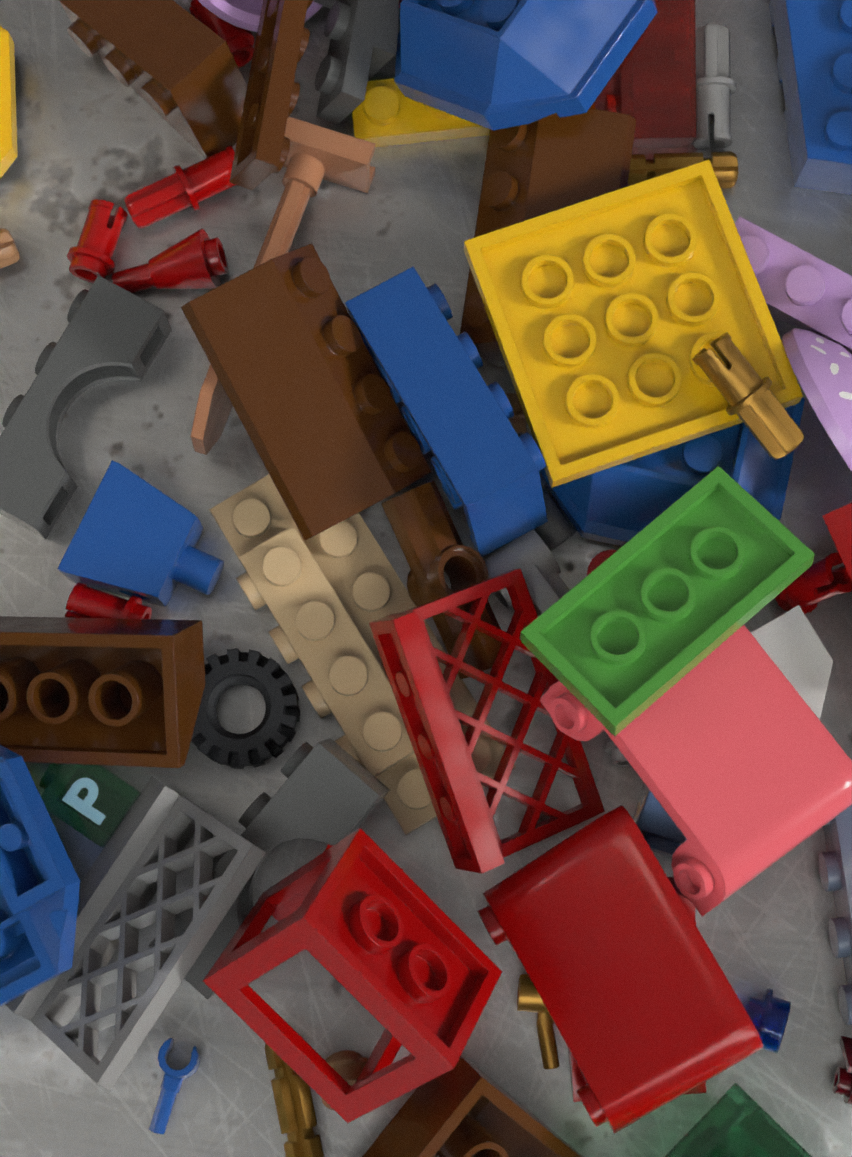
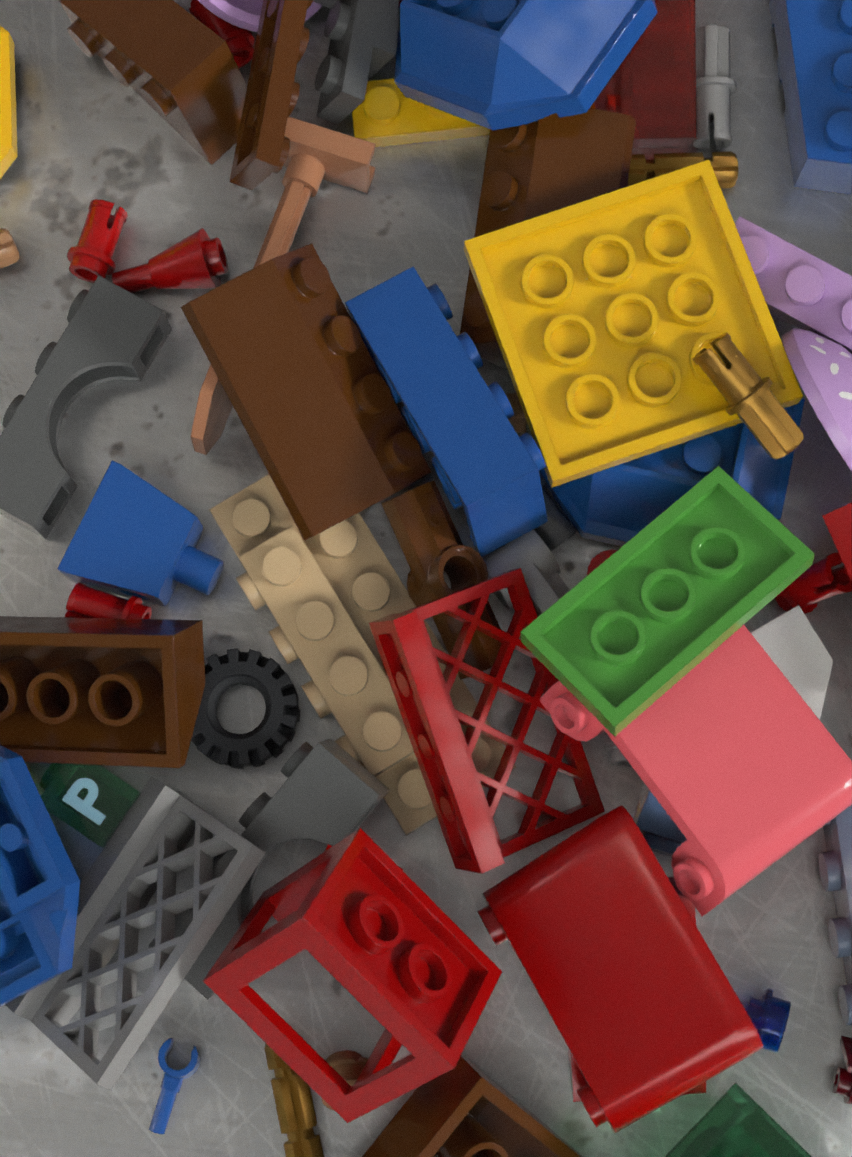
(181, 189): red axle -> none
(530, 1001): pearl gold hand -> none

